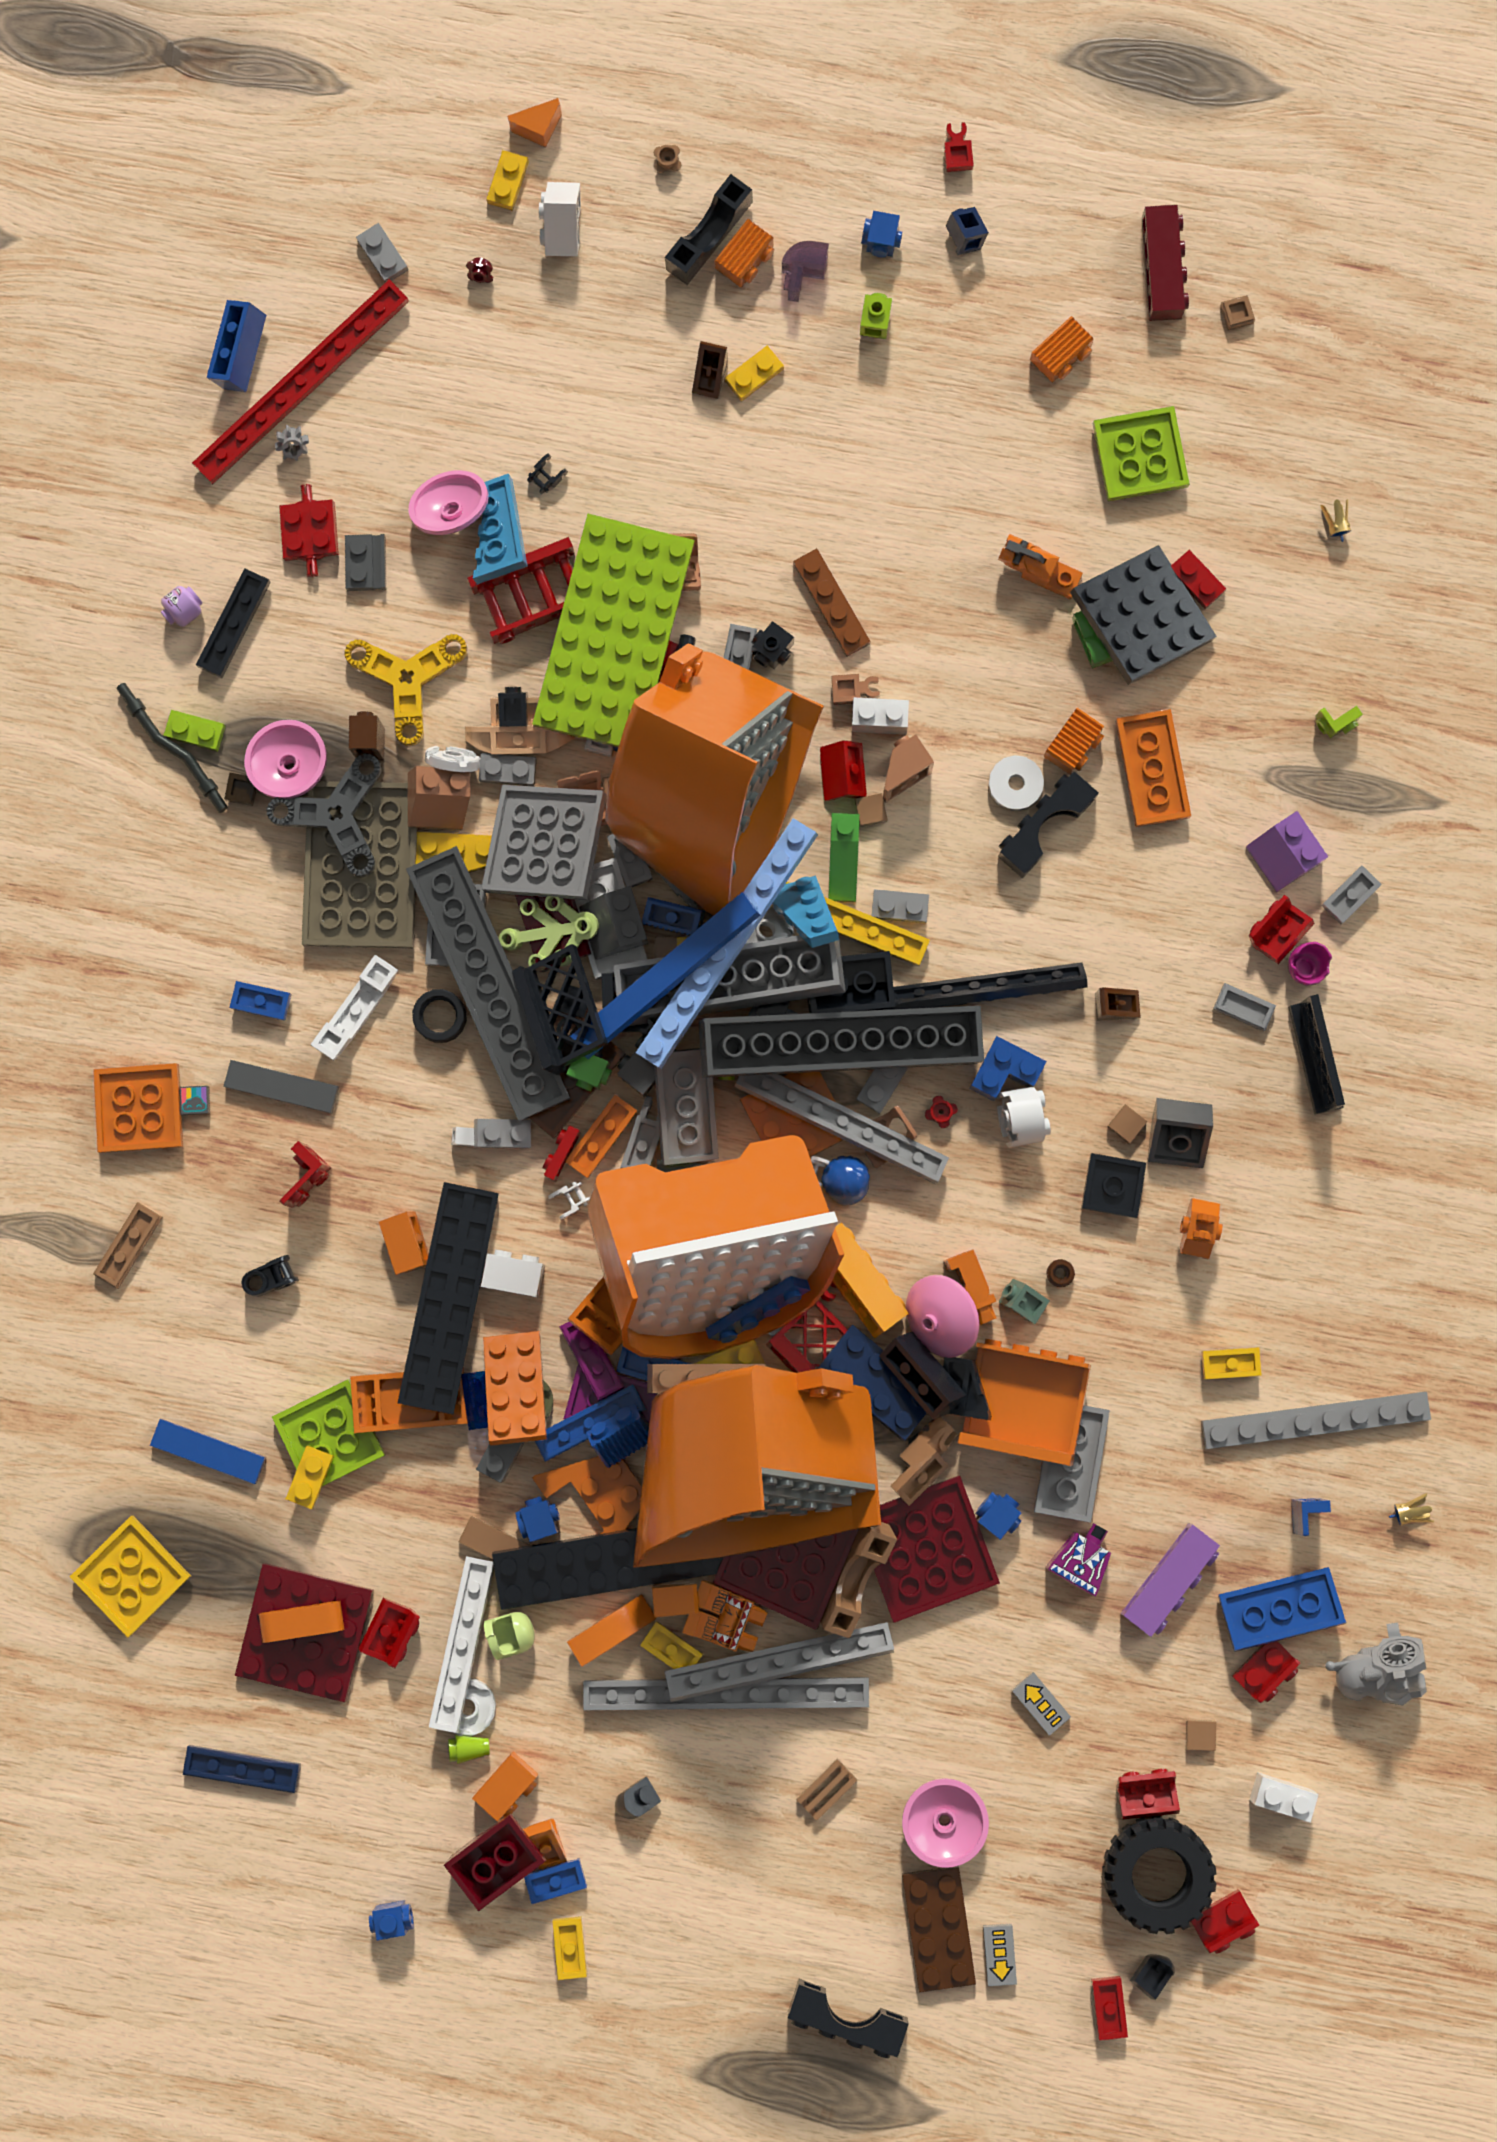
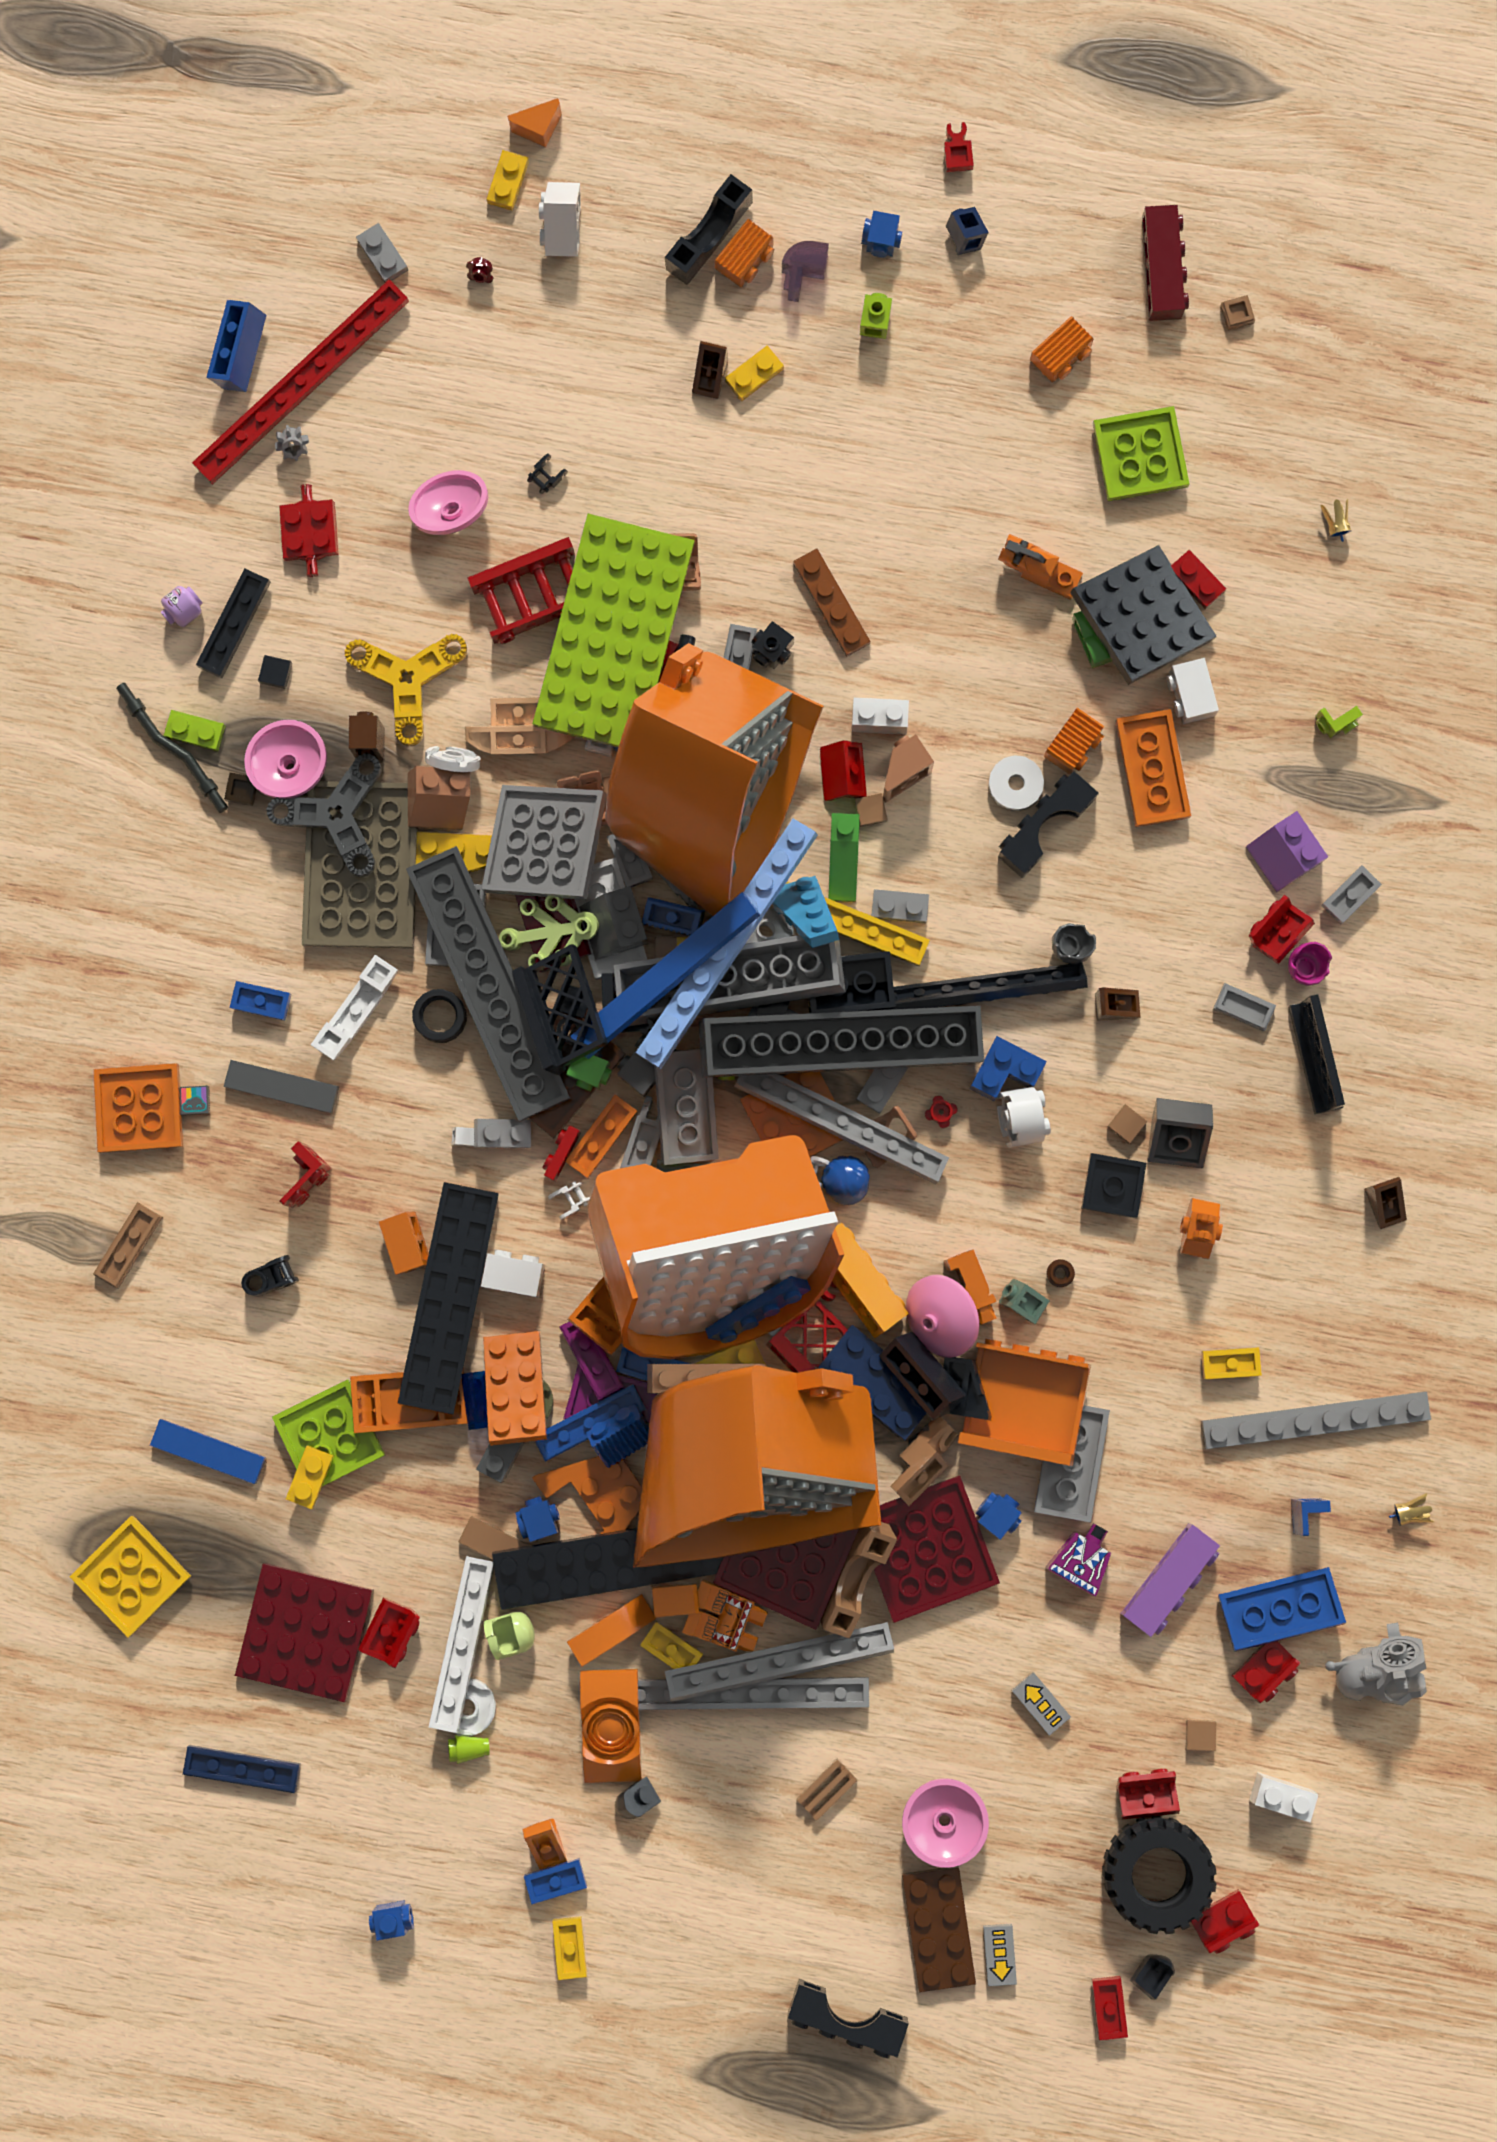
(275, 672): none -> black tile
(301, 1621): orange beam -> none
(365, 562): dark grey plate -> none
(494, 1861): dark red slope -> none
(500, 533): dark azure wing -> none
(506, 1786): orange brick -> none
(507, 769): light grey plate -> none
(512, 707): black bracket -> none
(610, 1725): none -> orange slope
(670, 151): medium nougat plate -> none
(848, 686): nougat plate -> none
(1073, 943): none -> dark grey hair
(1192, 691): none -> white brick
(1387, 1202): none -> reddish brown slope

